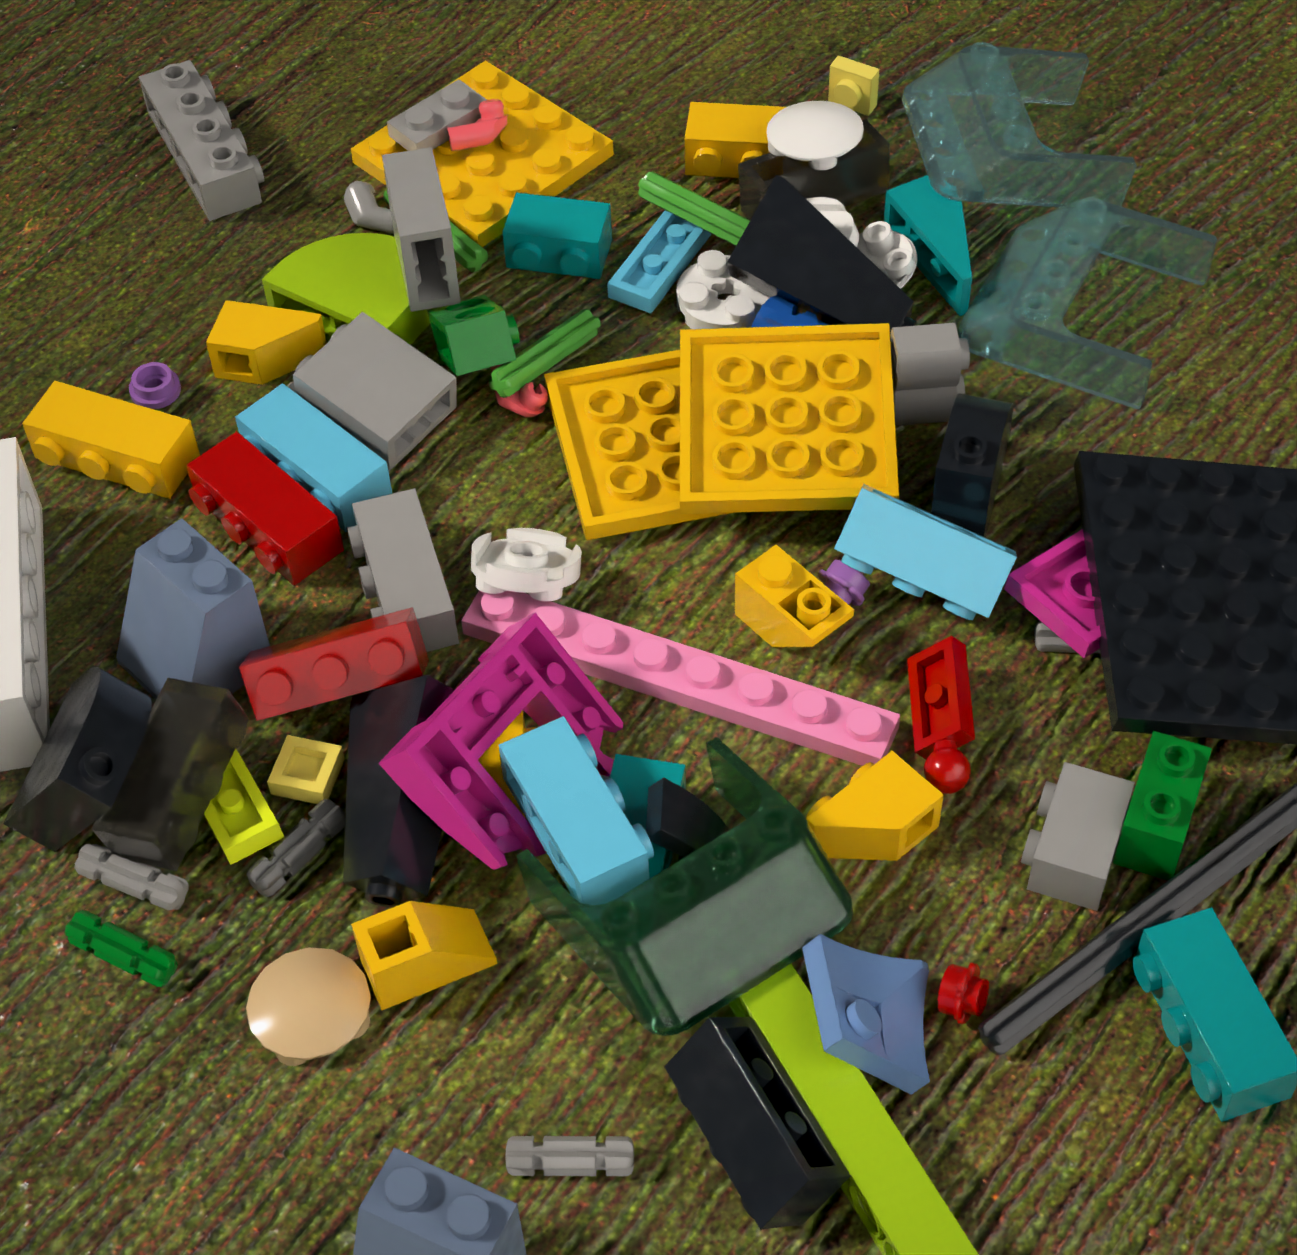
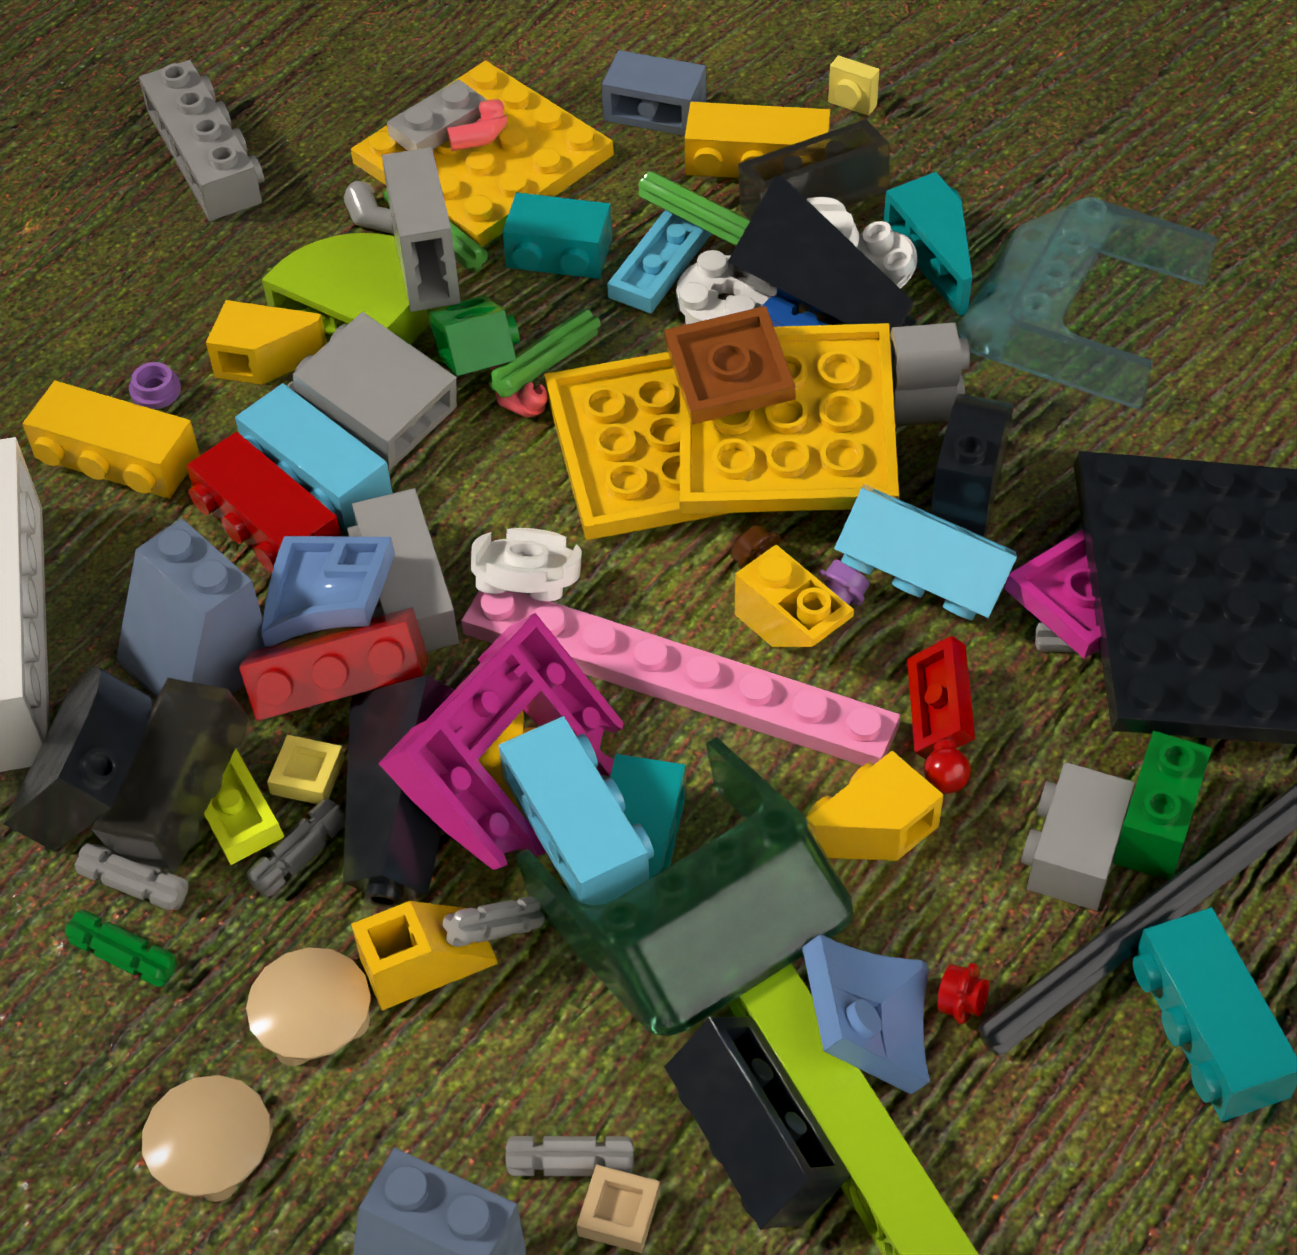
(206, 1136): none -> tan dish
(324, 584): none -> medium blue plate
(493, 921): none -> light grey axle
(618, 1208): none -> tan plate
(652, 91): none -> sand blue brick
(680, 819): black slope -> none
(729, 365): none -> dark orange plate
(753, 544): none -> reddish brown plate
(814, 132): white dish -> none
(981, 139): clear light blue windscreen -> none

